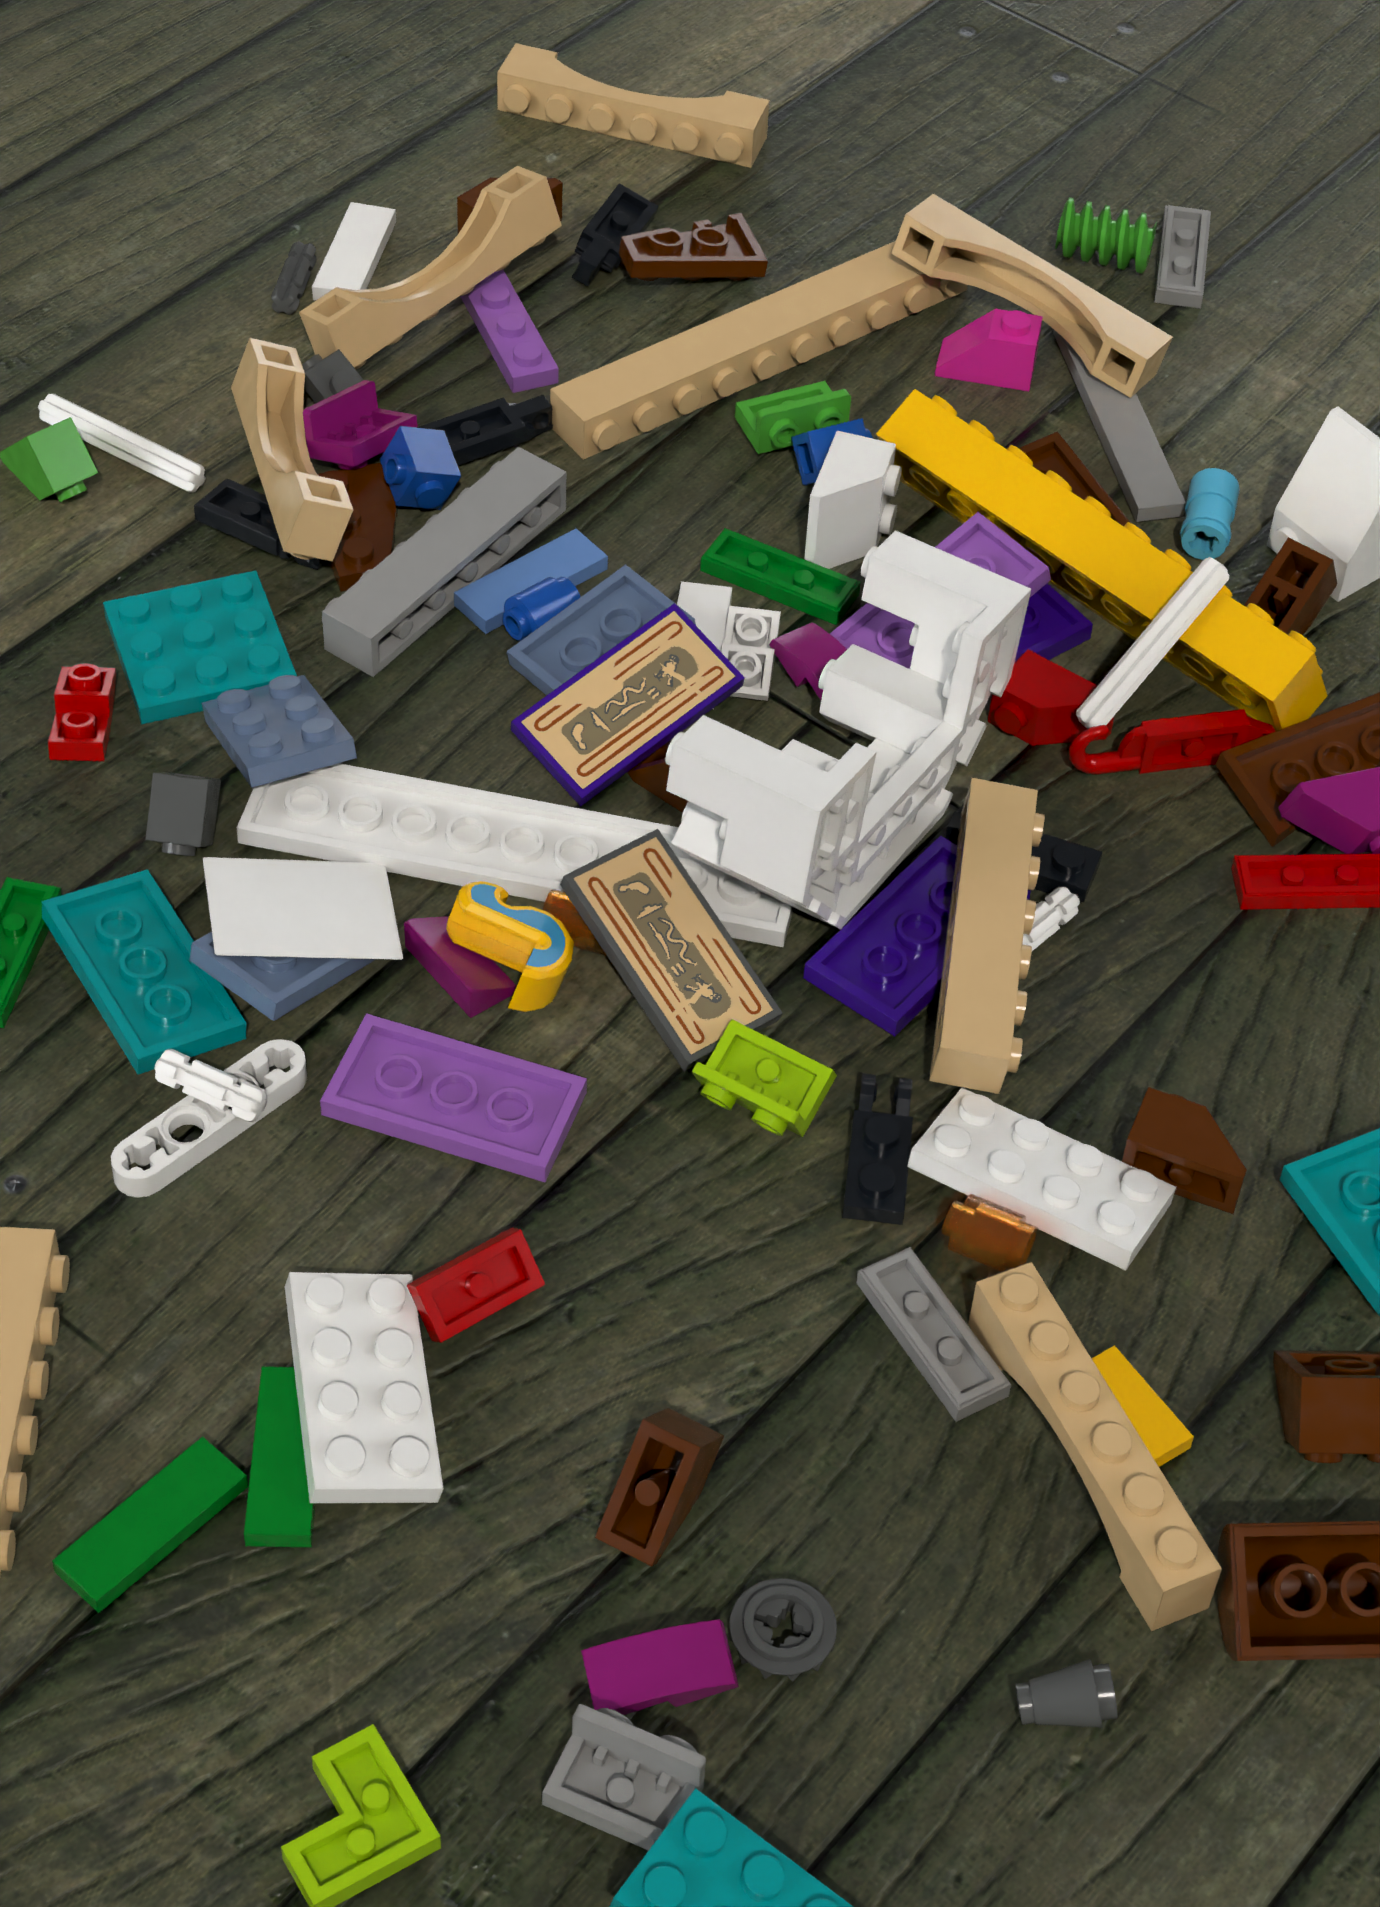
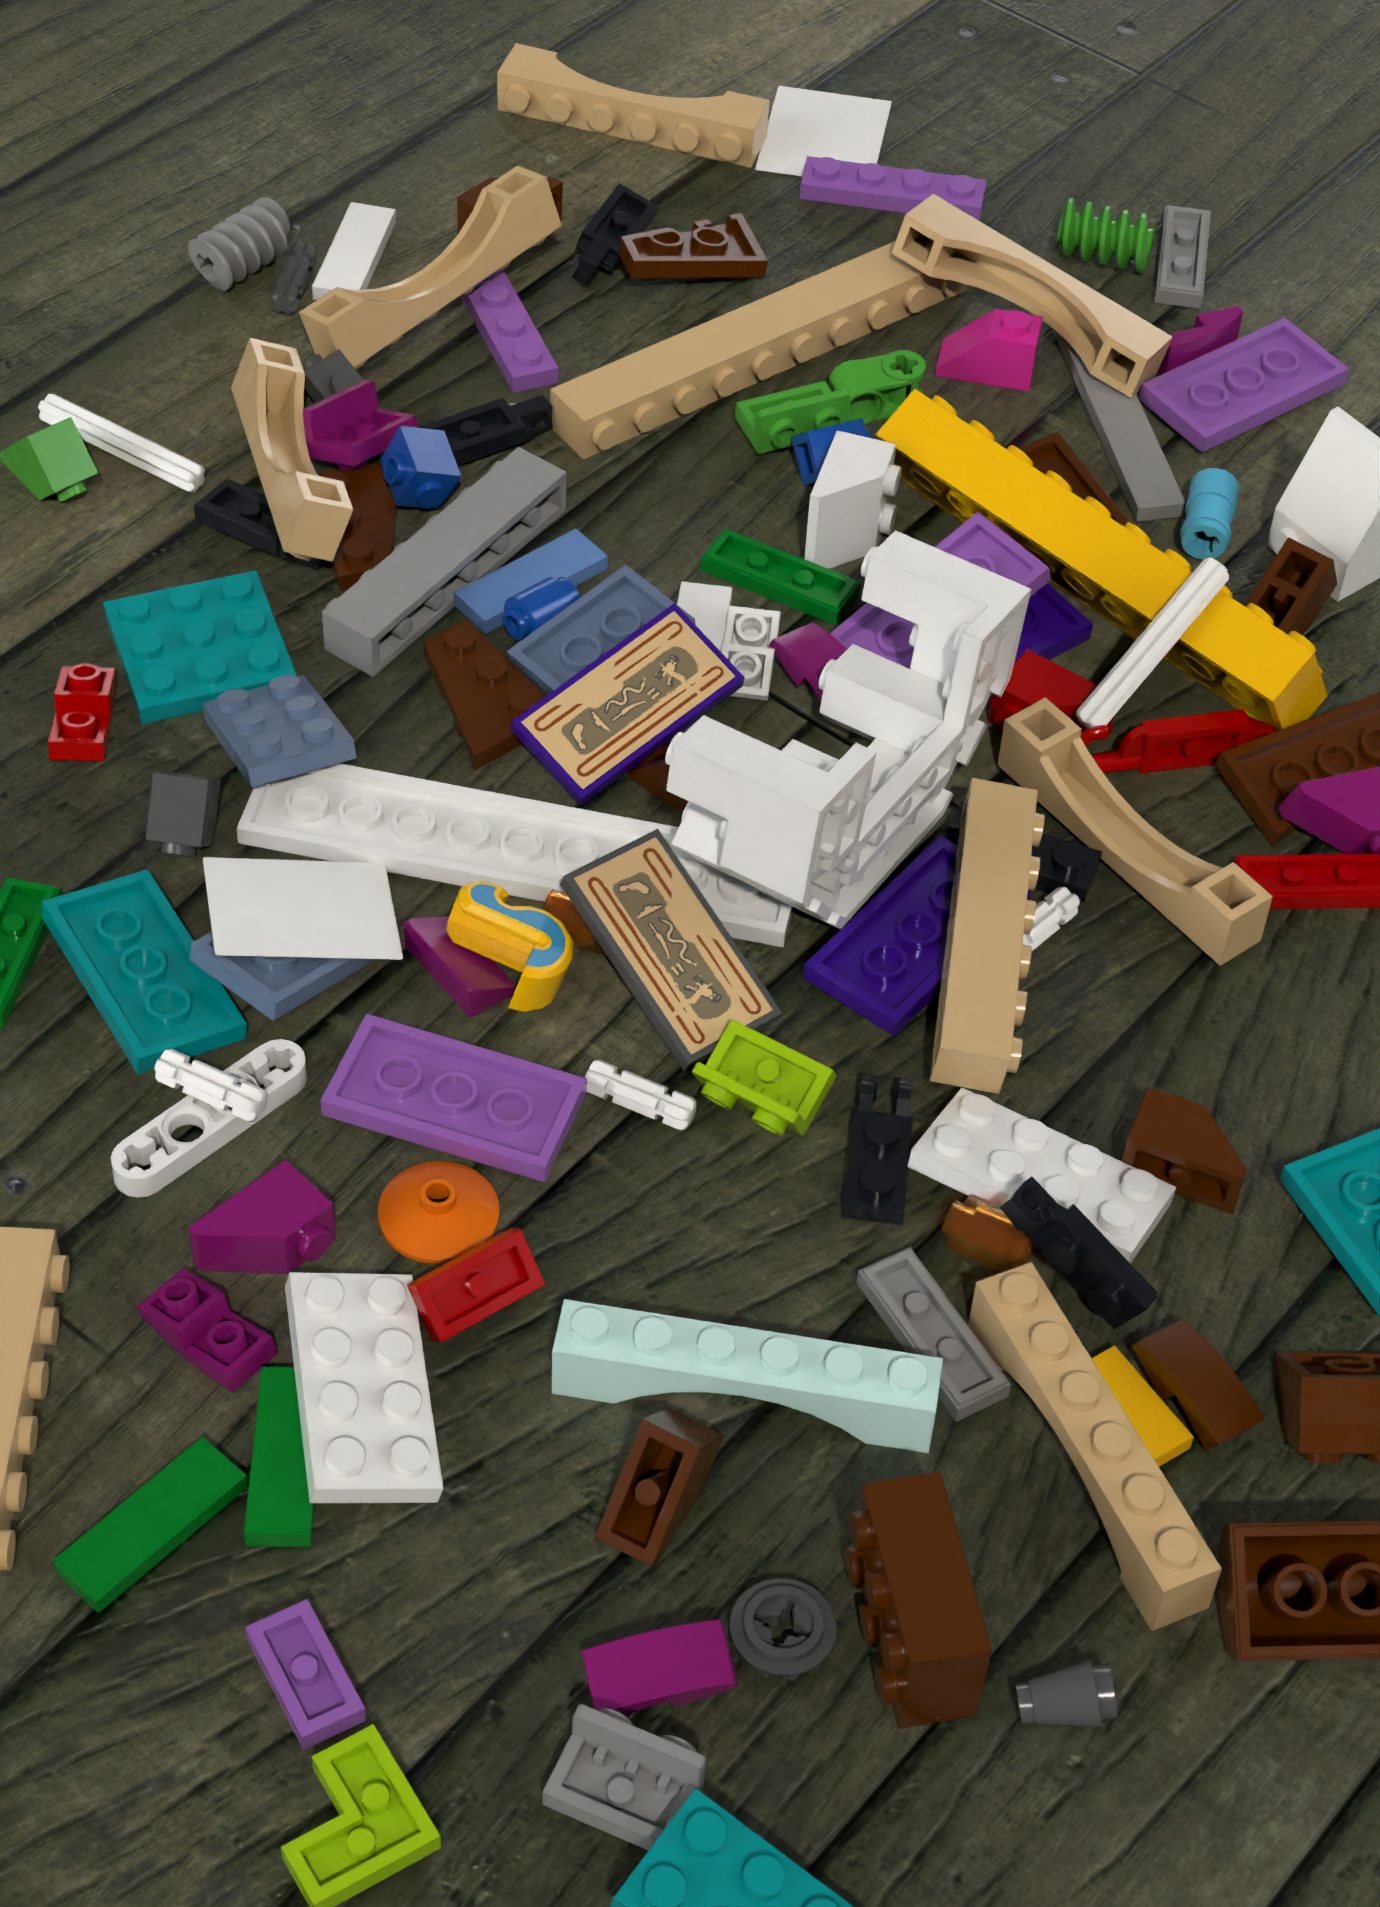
(205, 1331): none -> magenta slope
(241, 243): none -> light grey piece
(265, 1226): none -> magenta slope
(305, 1674): none -> medium lavender plate
(434, 1230): none -> orange dish
(480, 690): none -> reddish brown wing
(630, 1354): none -> light aqua arch
(640, 1094): none -> white axle
(821, 126): none -> white sticker
(877, 385): none -> bright green piece
(886, 187): none -> medium lavender plate
(917, 1601): none -> reddish brown brick
(1079, 1253): none -> black hinge
(1207, 1388): none -> reddish brown slope
(1209, 333): none -> magenta slope
(1209, 903): none -> tan arch
(1243, 384): none -> medium lavender plate

